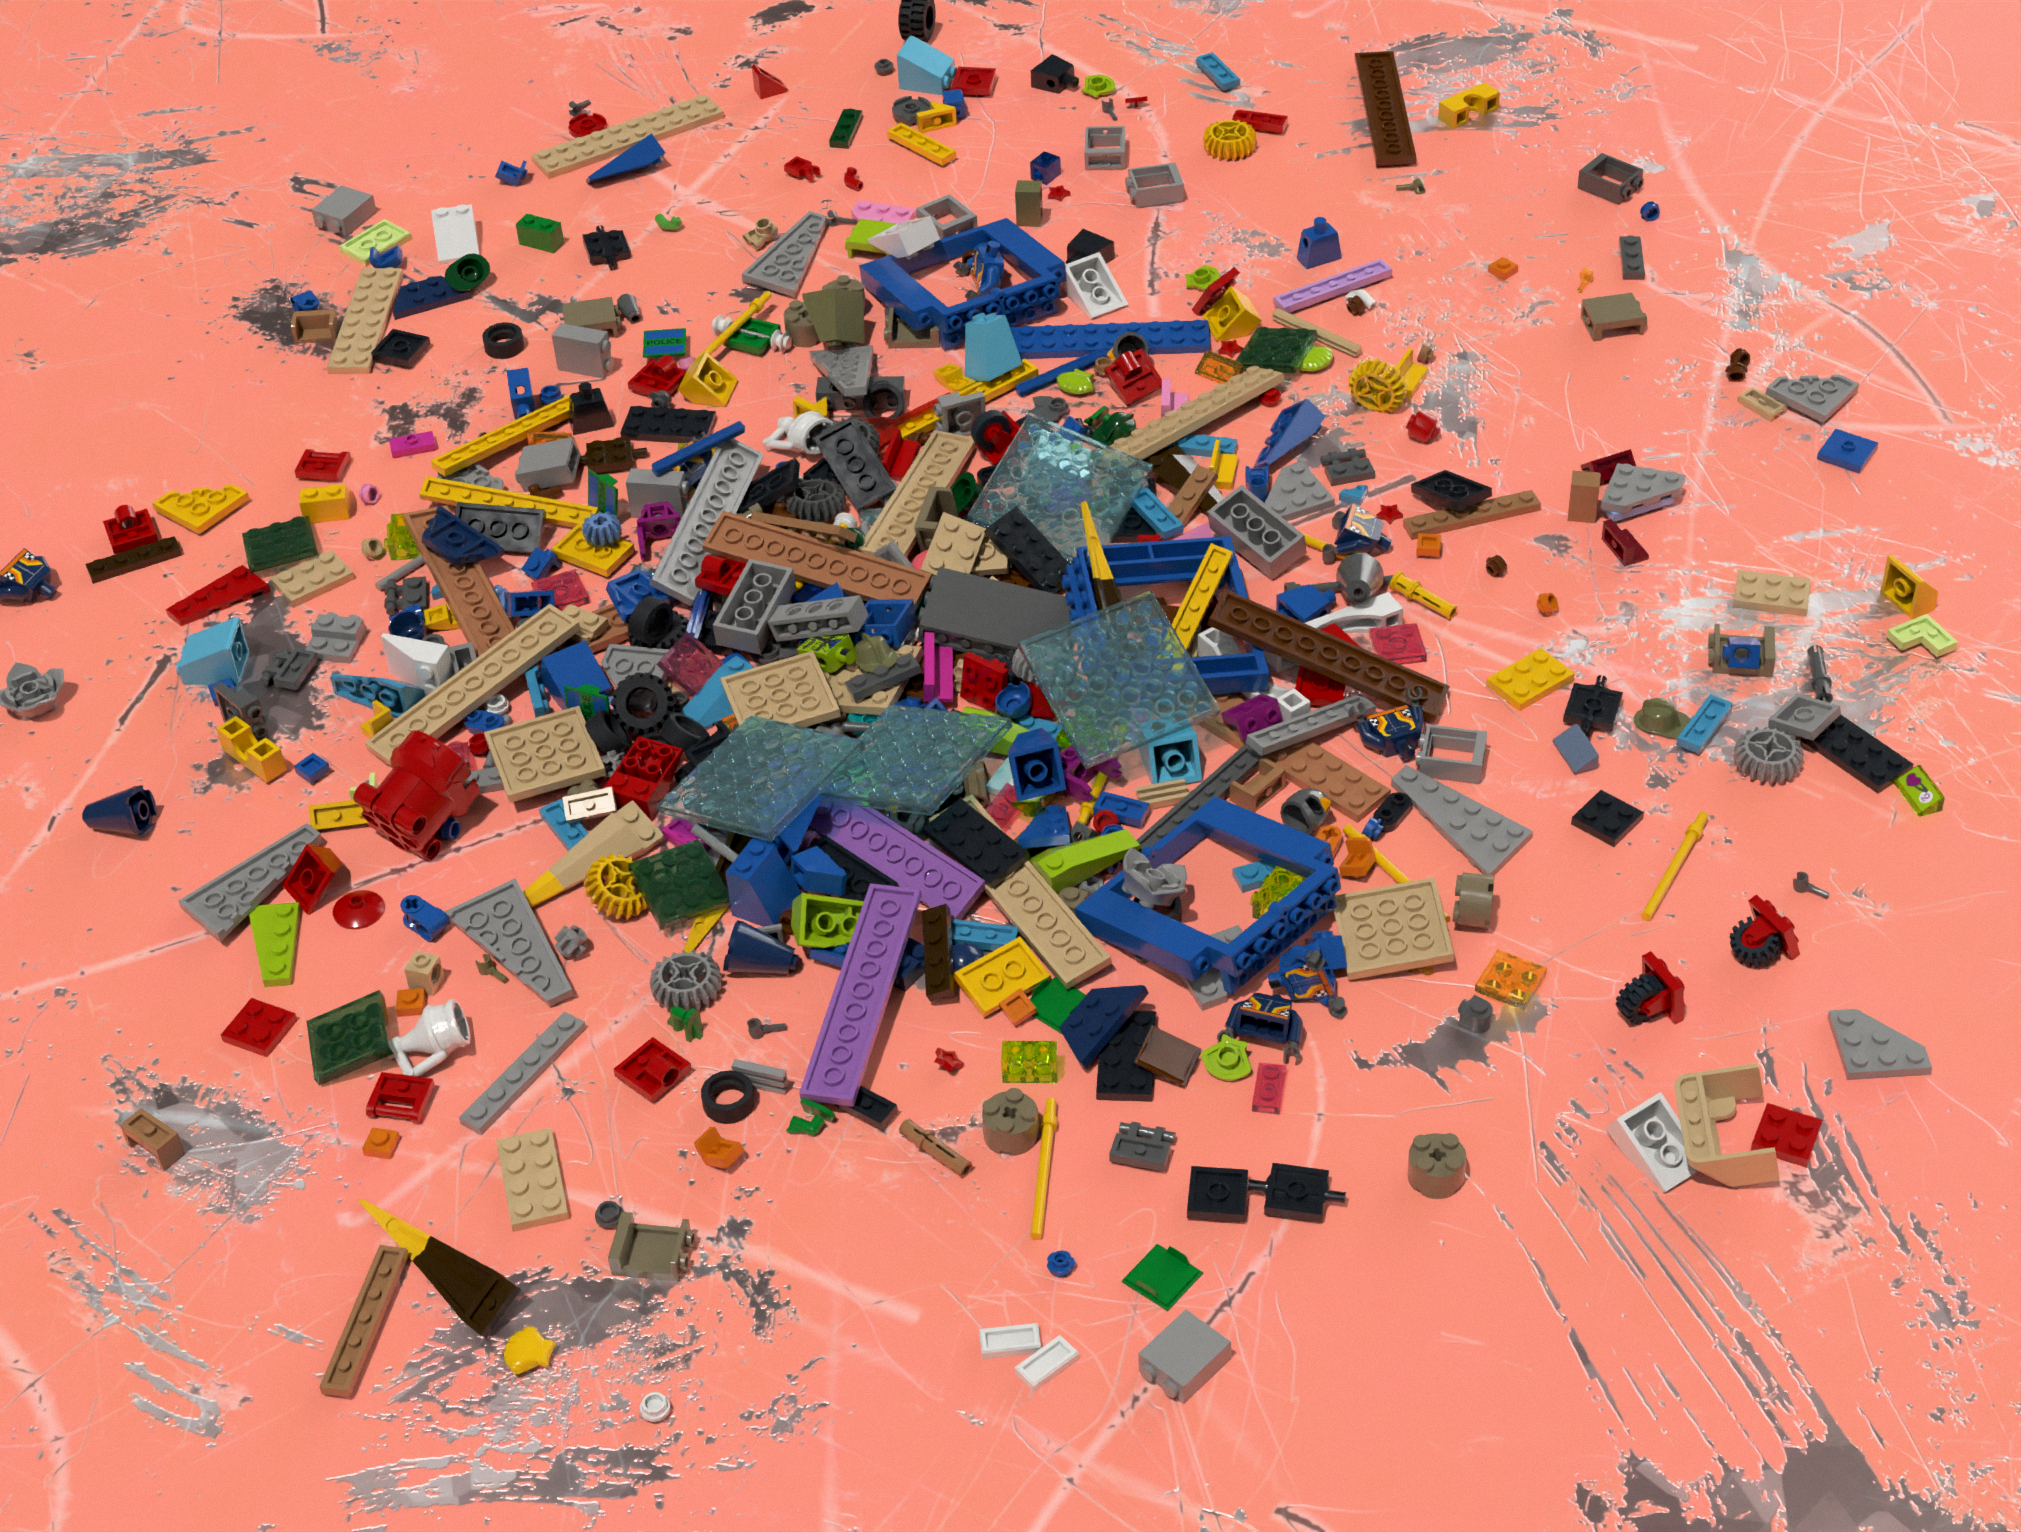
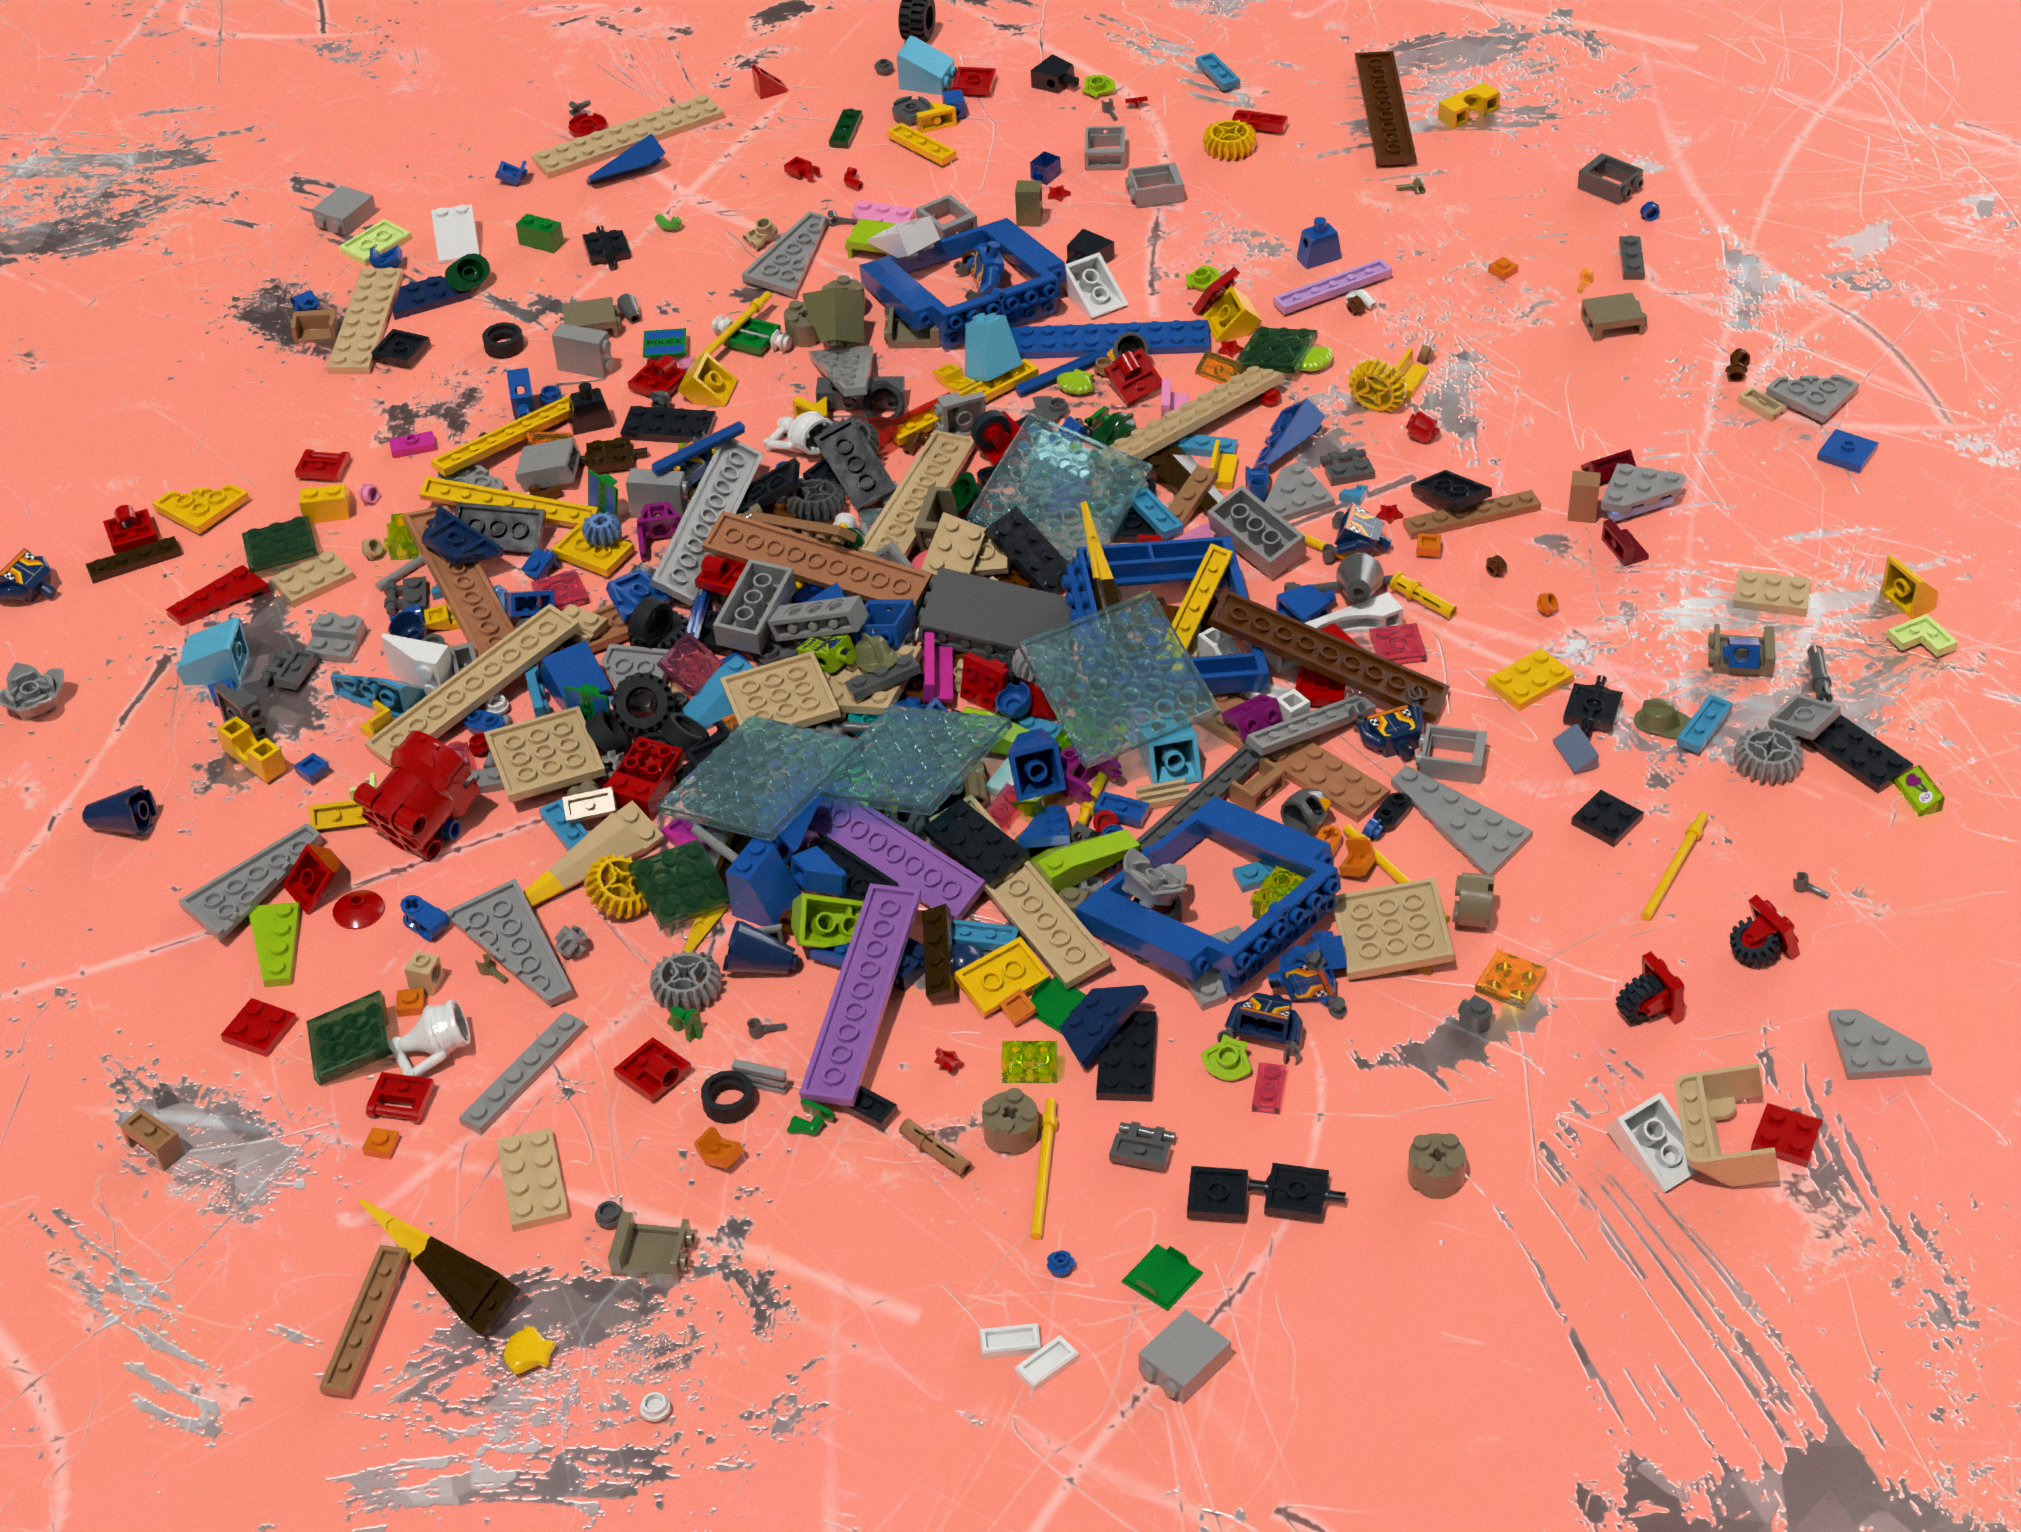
(899, 456): red panel -> none
(1167, 1056): reddish brown piece -> none
(1323, 335): tan axle -> none

